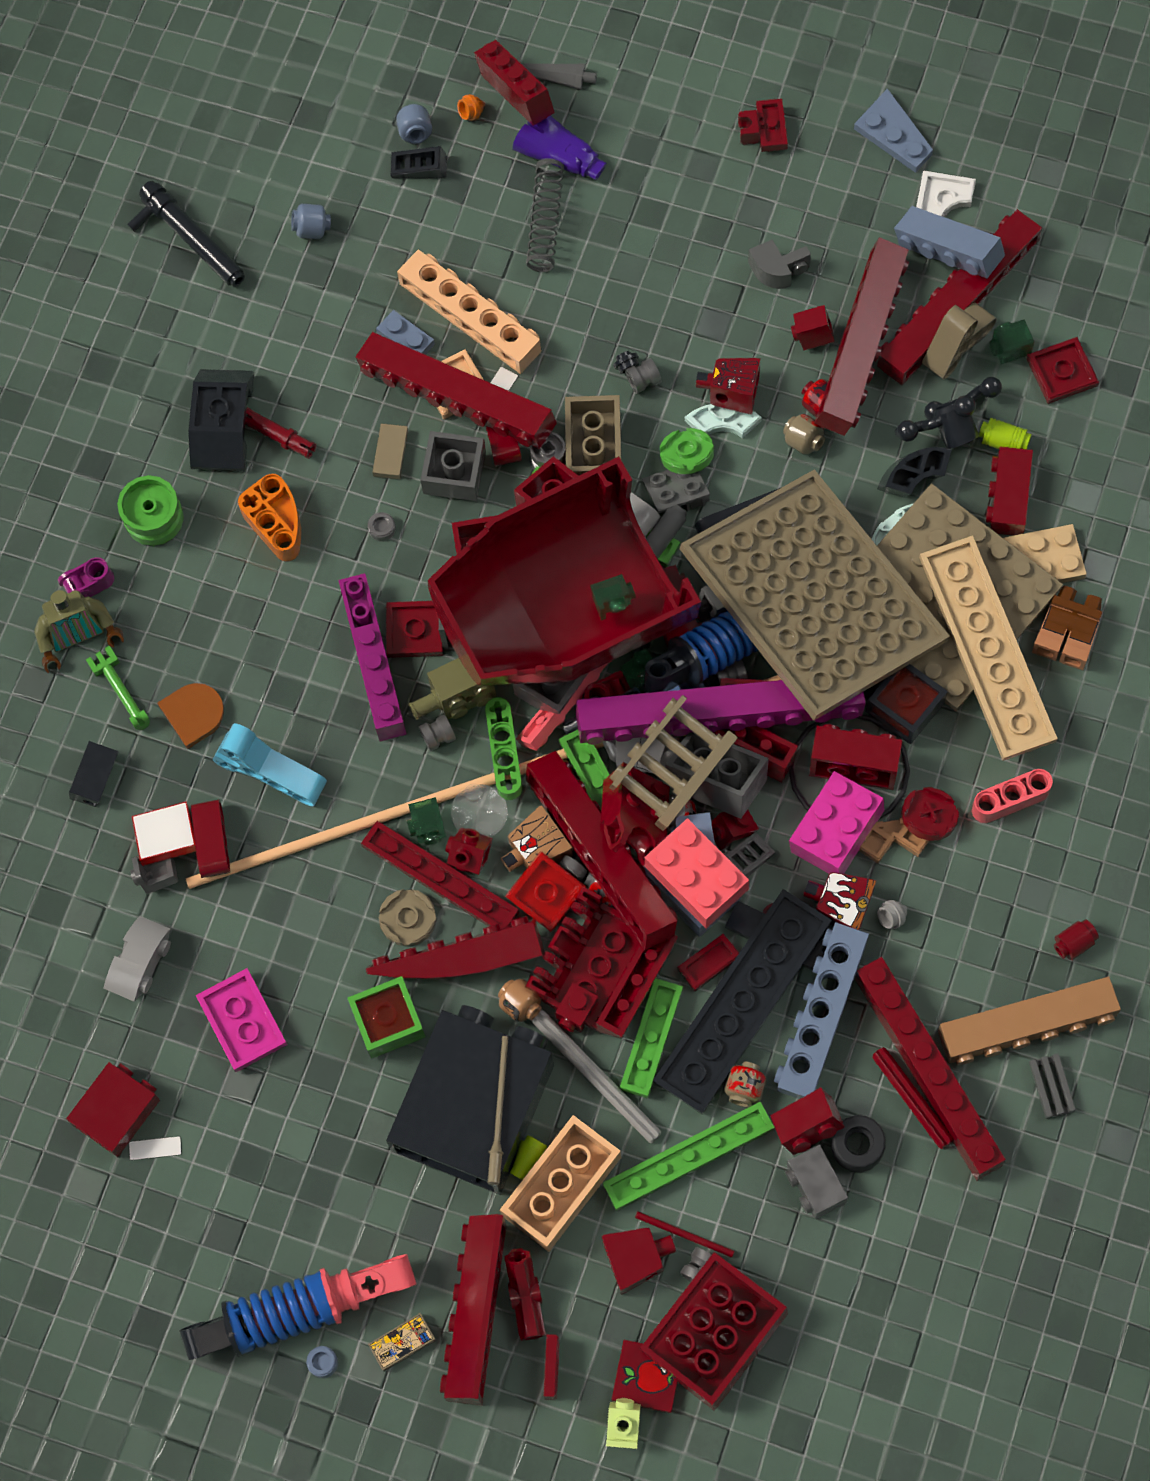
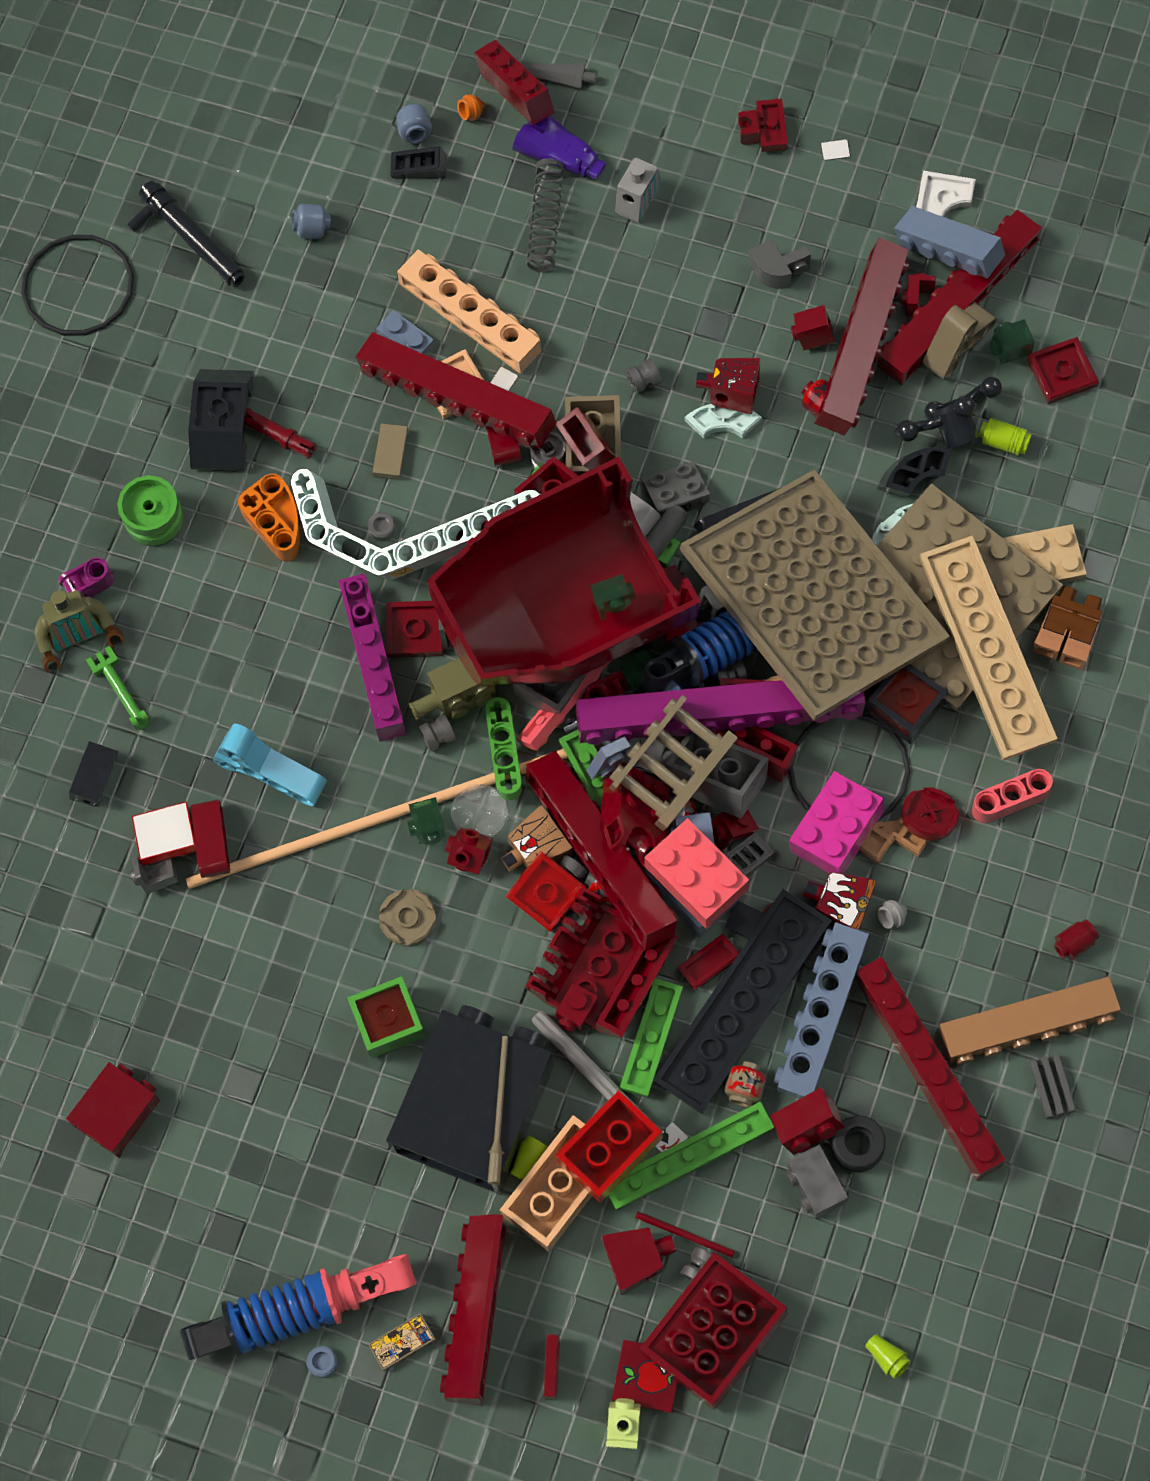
(91, 329): none -> black piece
(142, 950): light grey brick -> none
(155, 1148): white sticker -> none
(193, 712): dark orange tile -> none
(241, 1020): dark pink plate -> none
(311, 490): none -> light aqua beam
(438, 876): dark red plate -> none
(453, 466): dark grey brick -> none
(467, 954): dark red slope -> none
(519, 1001): medium nougat head -> none
(525, 1294): dark red piece -> none
(585, 439): none -> dark red piece
(608, 758): none -> sand blue plate
(609, 1146): none -> red brick
(626, 360): black plate -> none
(640, 183): none -> light grey torso
(671, 1136): none -> white sticker
(686, 451): bright green tile -> none
(803, 434): dark tan head -> none
(835, 149): none -> white sticker
(856, 755): dark red brick -> none
(889, 1357): none -> lime cone
(894, 132): sand blue wing -> none
(912, 1098): dark red axle -> none
(916, 284): none -> dark red bracket
(1009, 491): dark red brick -> none

